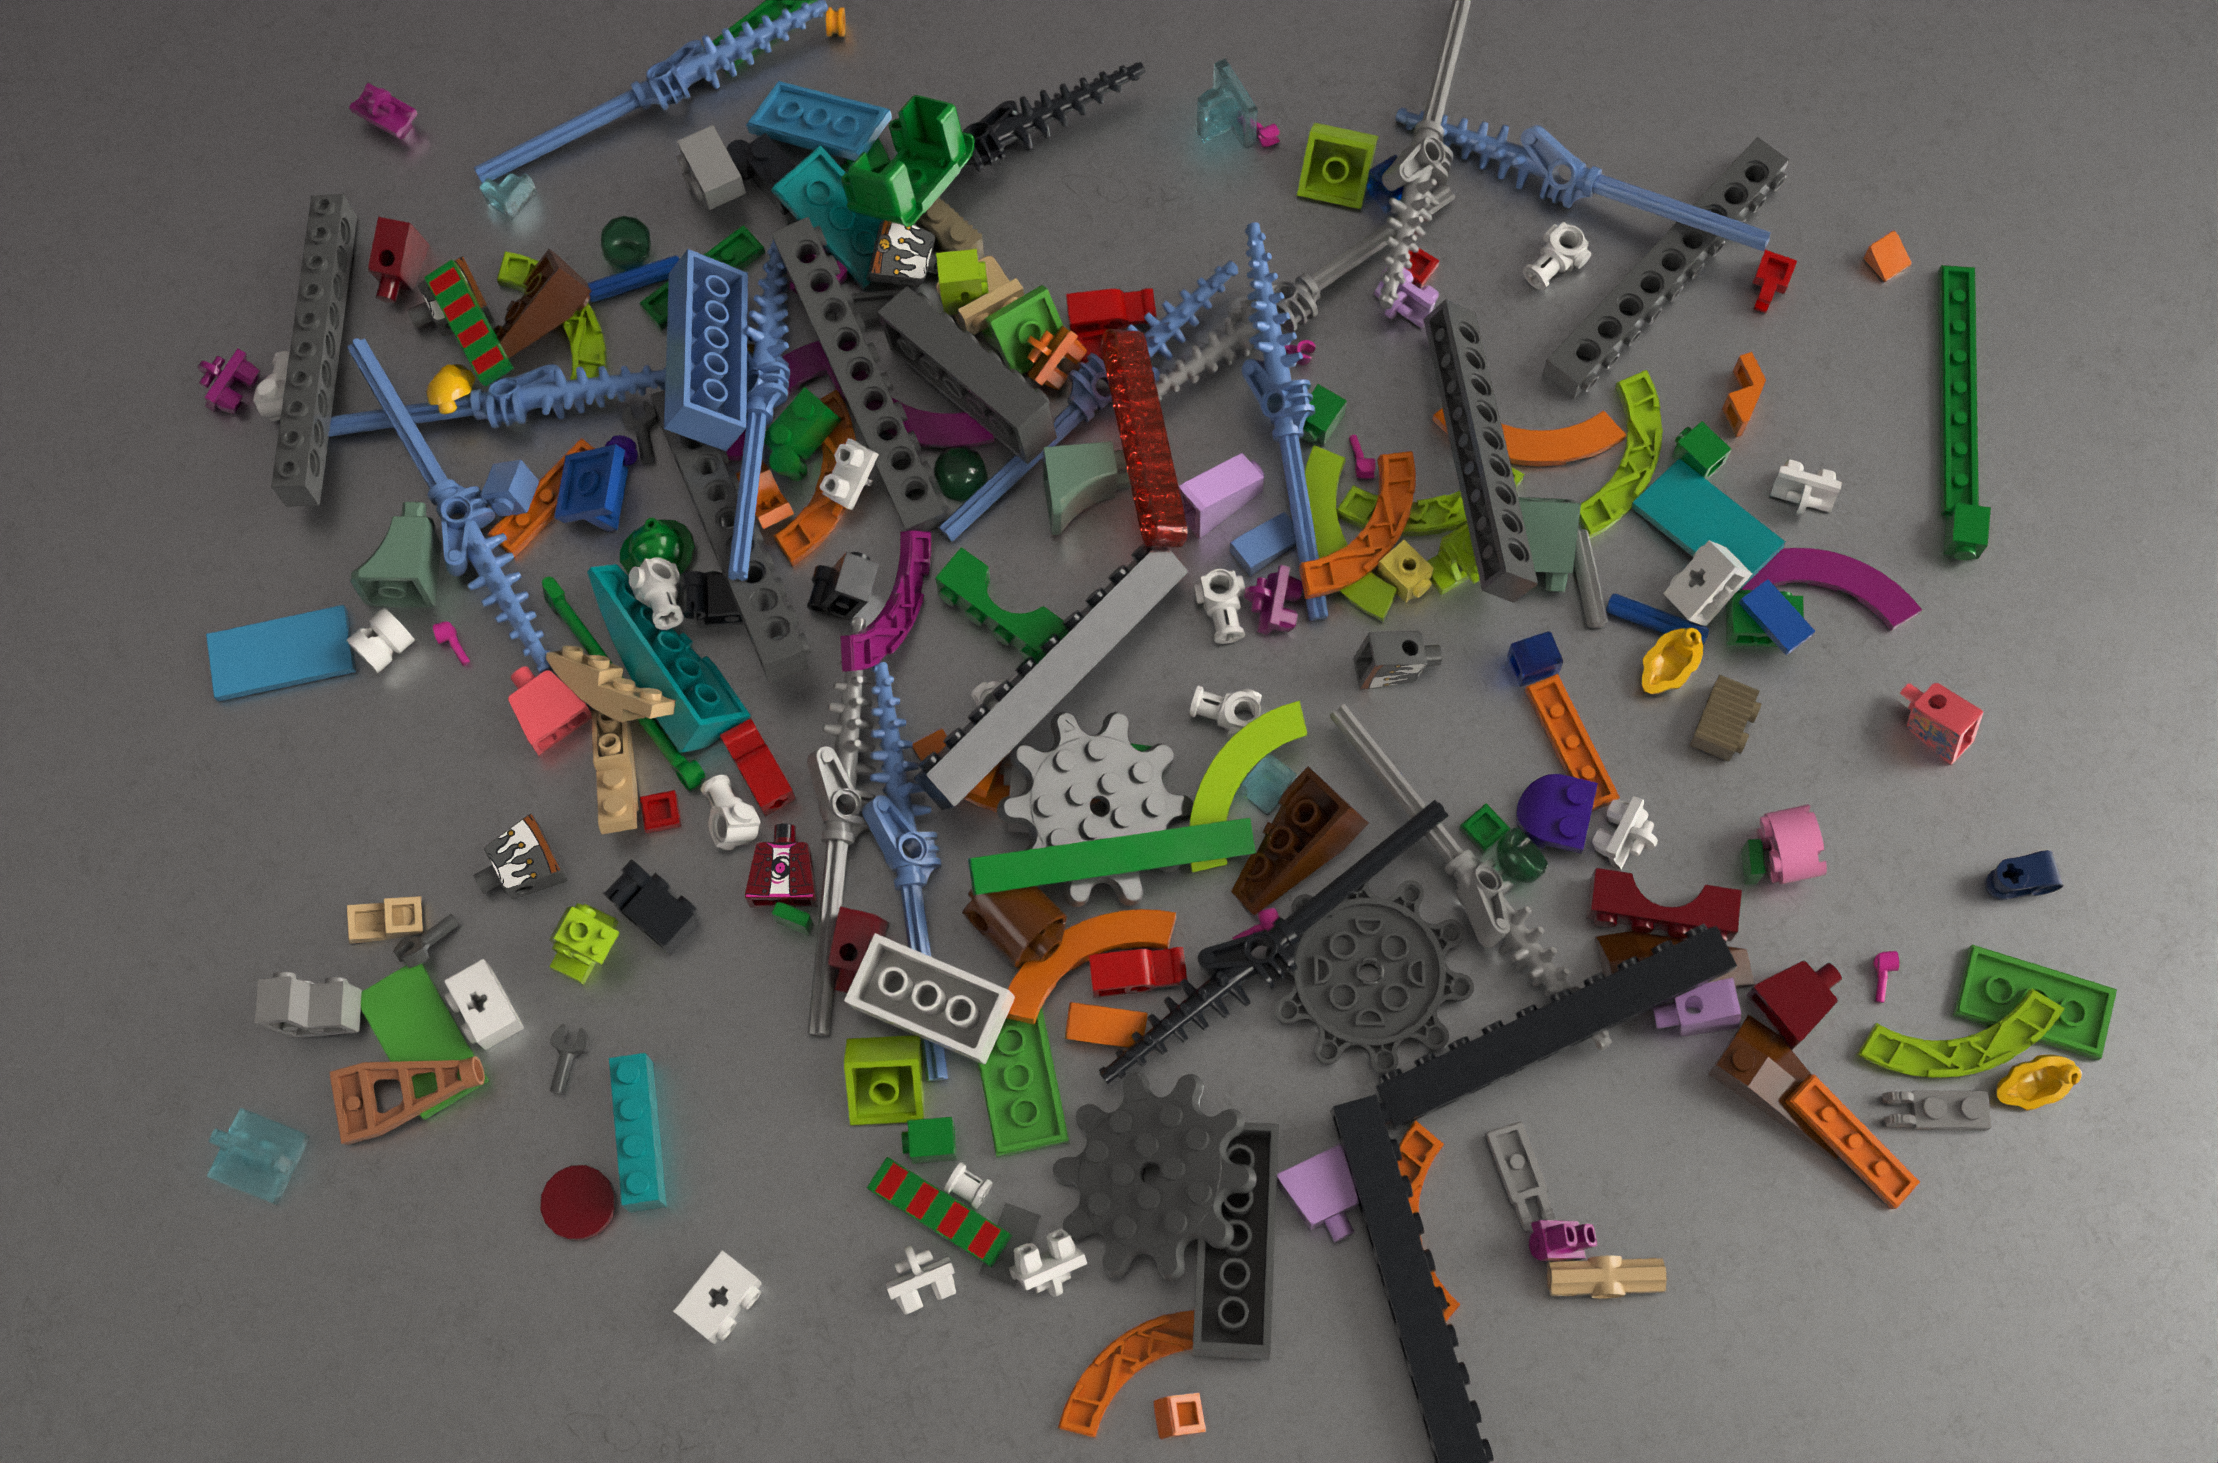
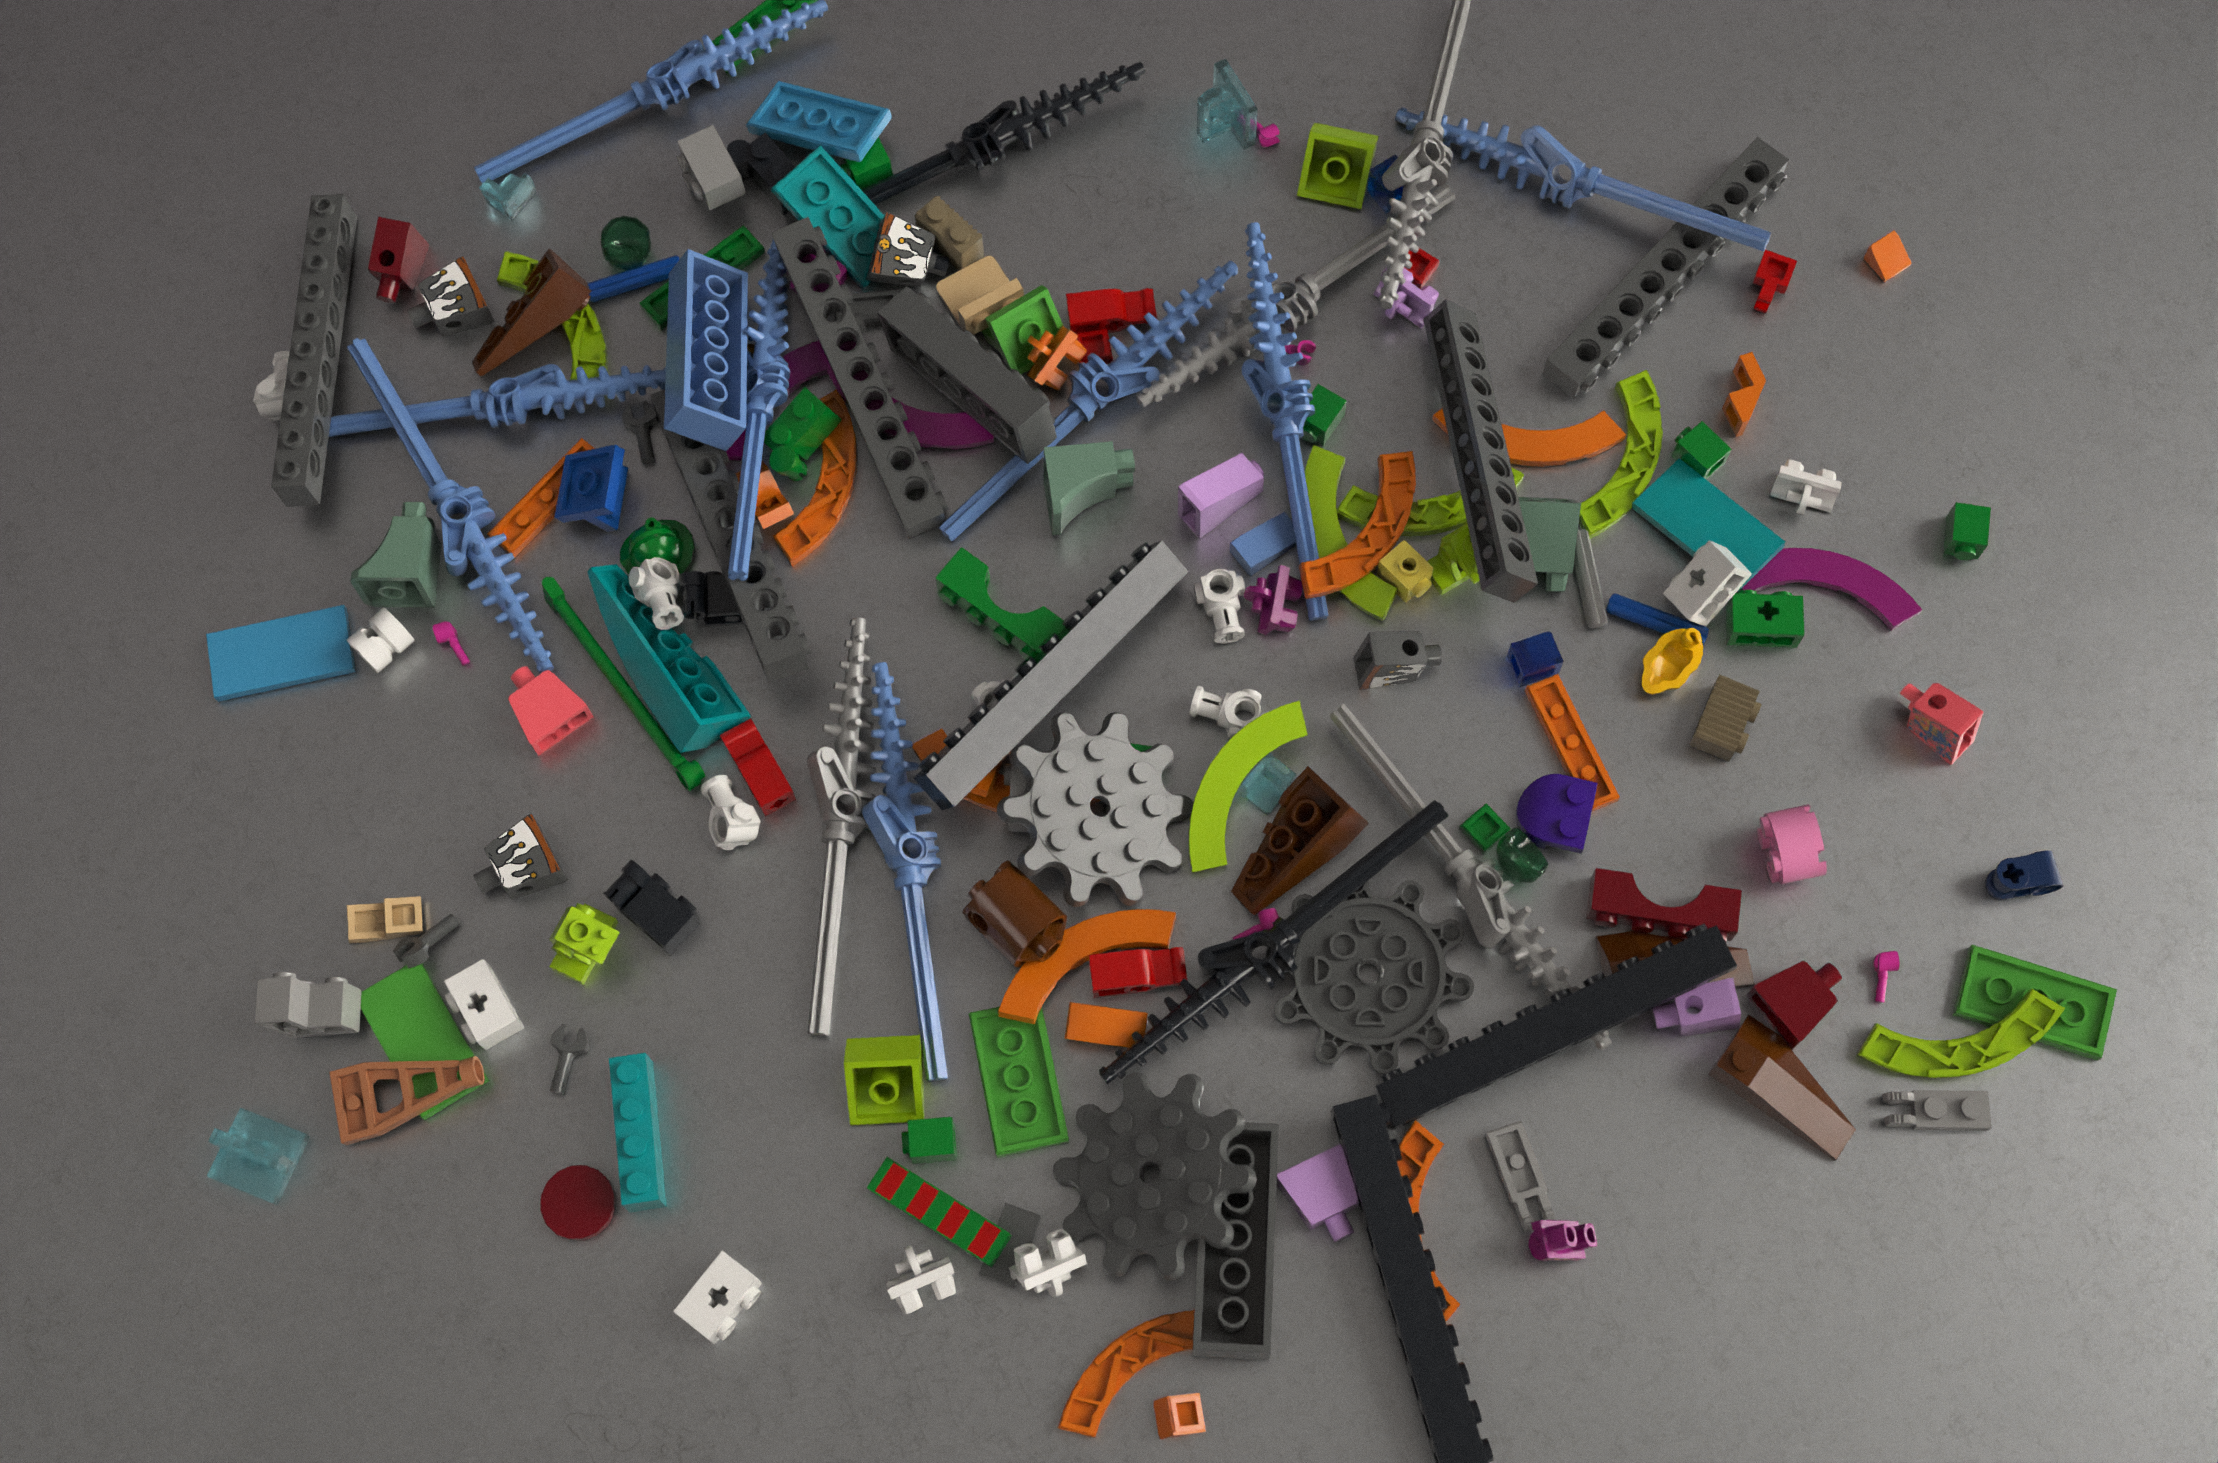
(220, 393): magenta hips -> none
(384, 111): magenta hips -> none
(448, 385): yellow arm -> none
(468, 323): tile -> none
(510, 488): medium blue brick -> none
(604, 689): tan slope -> none
(614, 773): tan slope -> none
(628, 445): dark purple plate -> none
(660, 811): red tile -> none
(782, 872): torso -> none
(793, 918): green tile -> none
(835, 22): light orange bush -> none
(844, 584): black hinge -> none
(849, 473): white hips -> none
(852, 933): dark red torso -> none
(897, 617): magenta tile -> none
(927, 161): green container -> none
(930, 998): white brick -> none
(960, 279): lime brick -> none
(960, 472): clear green hair -> none
(968, 1186): white bush -> none
(1111, 856): green tile -> none
(1144, 439): clear red beam -> none
(1363, 466): dark pink hand -> none
(1557, 258): white connector -> none
(1606, 1277): tan piece -> none
(1631, 834): white hips -> none
(1753, 861): green tile -> none
(1777, 617): blue tile -> none
(1852, 1141): orange tile -> none
(1958, 387): green tile -> none
(2038, 1081): yellow arm -> none

